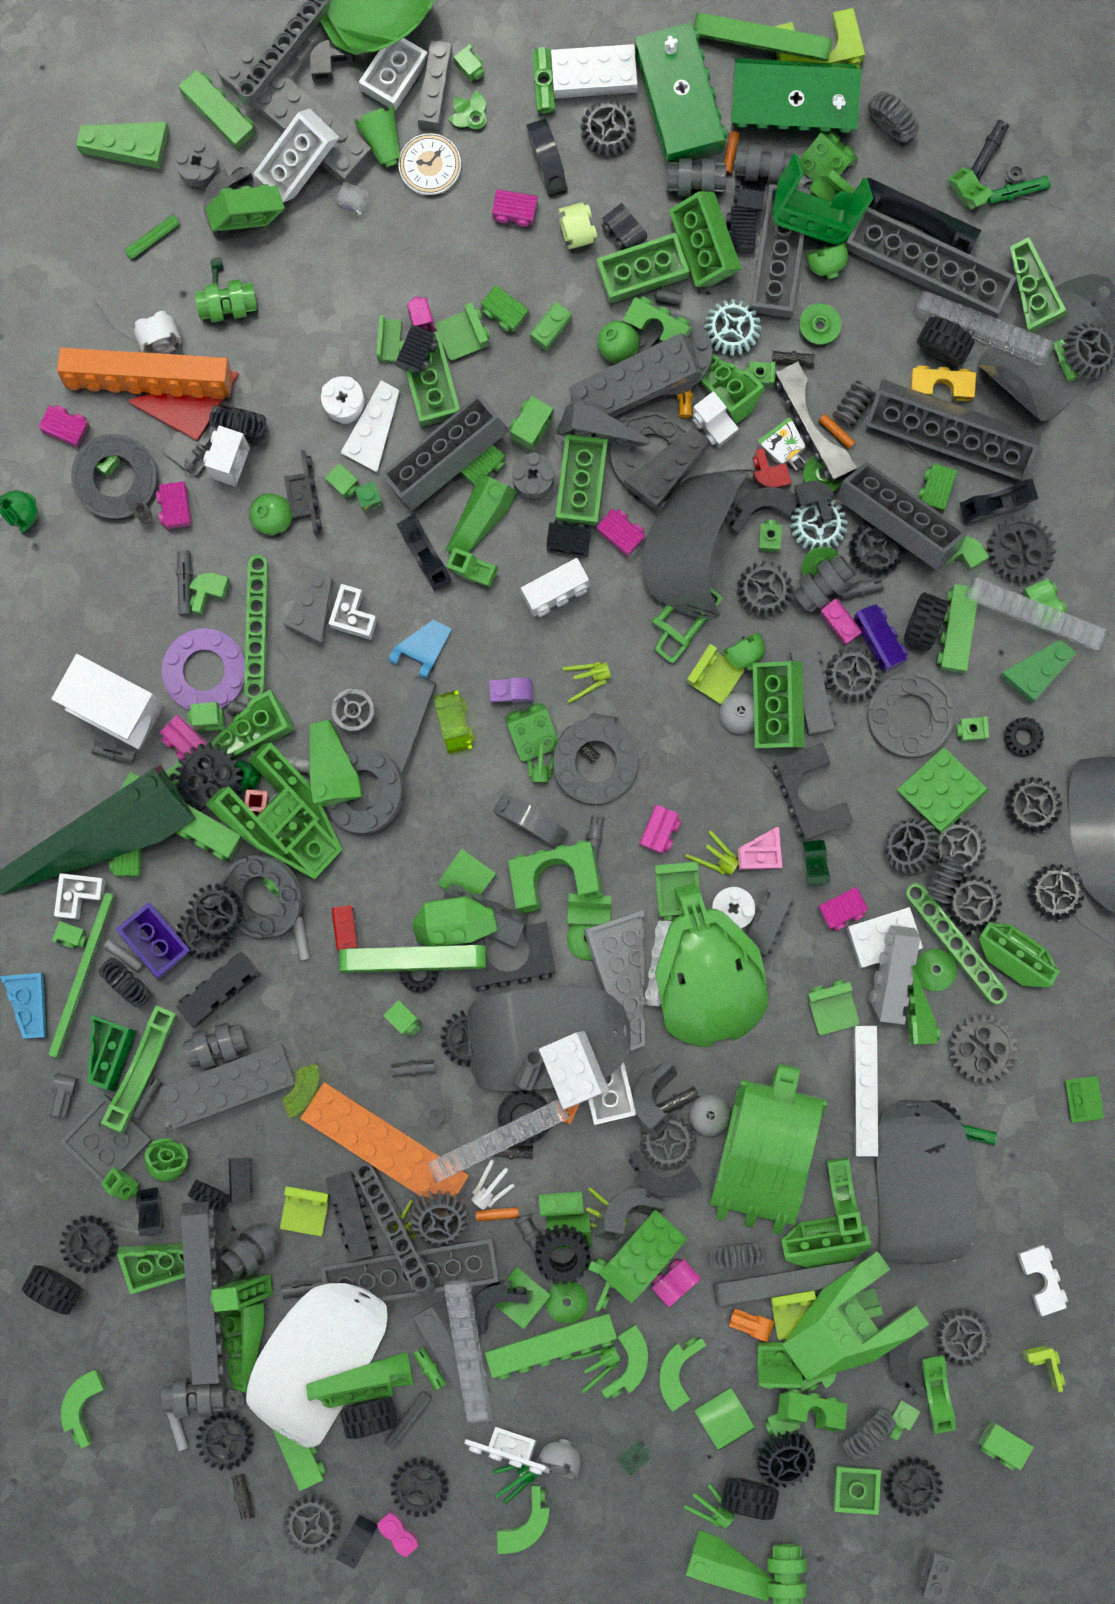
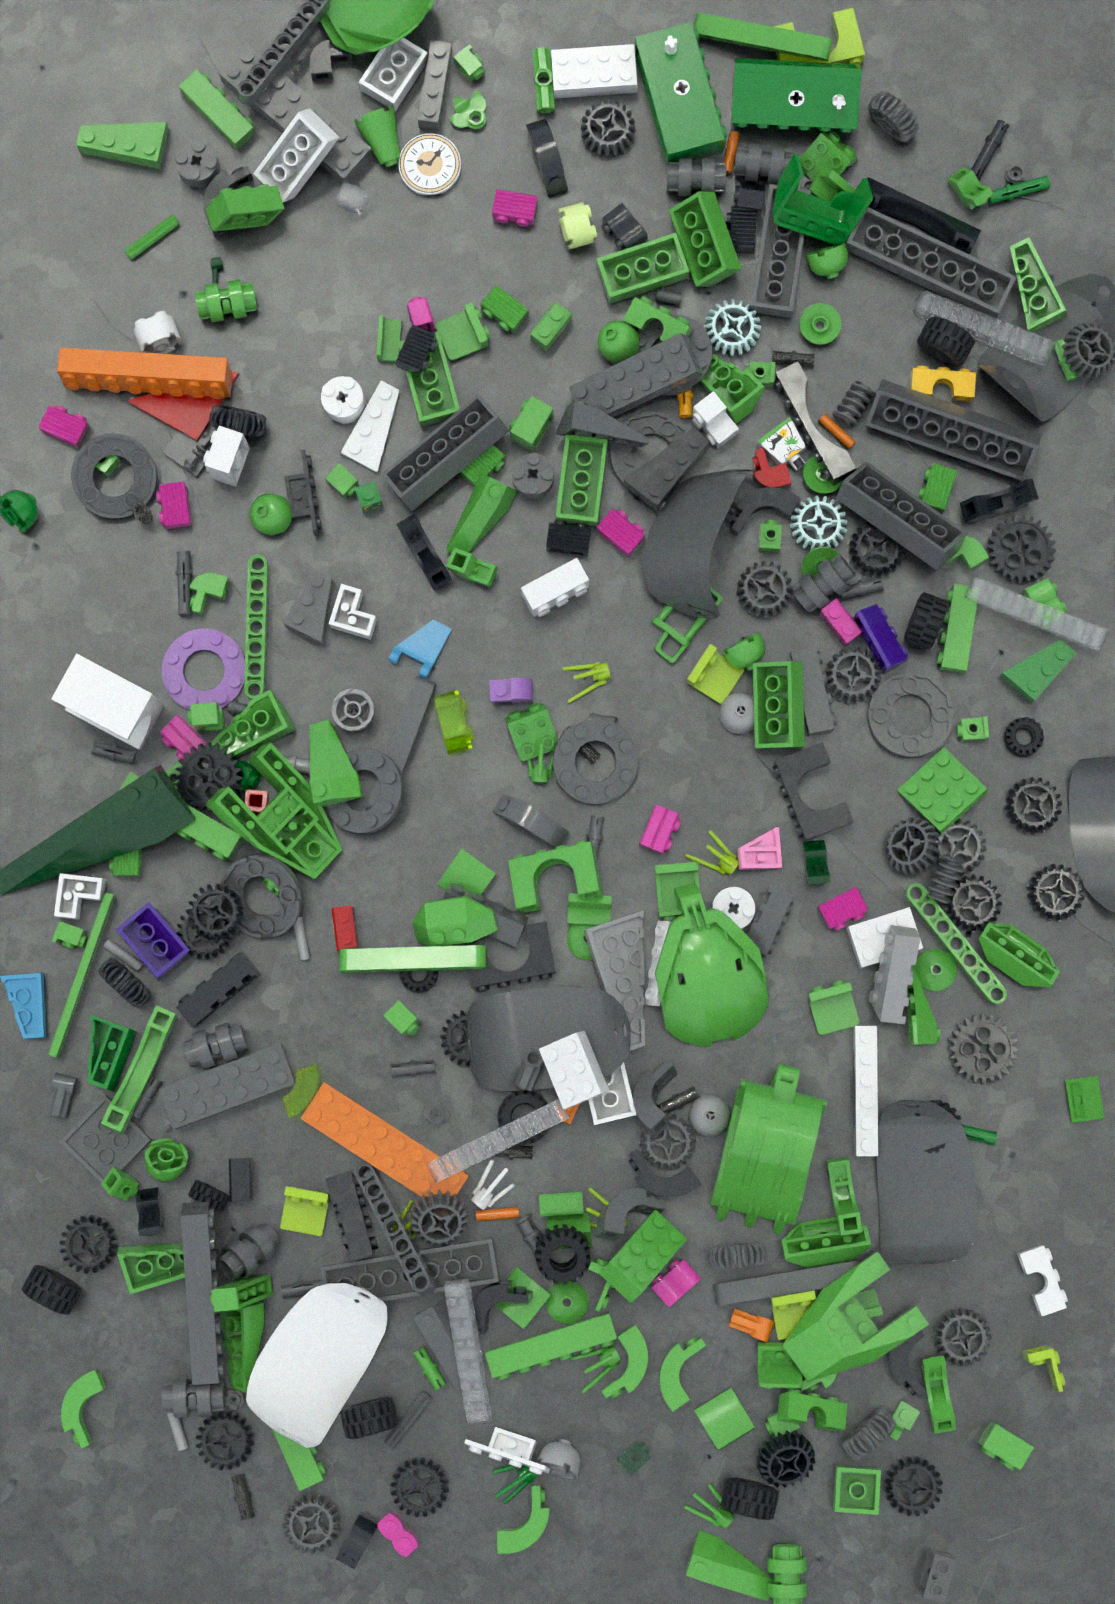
(362, 1383): bright green wedge -> none
(817, 494): black brick -> none

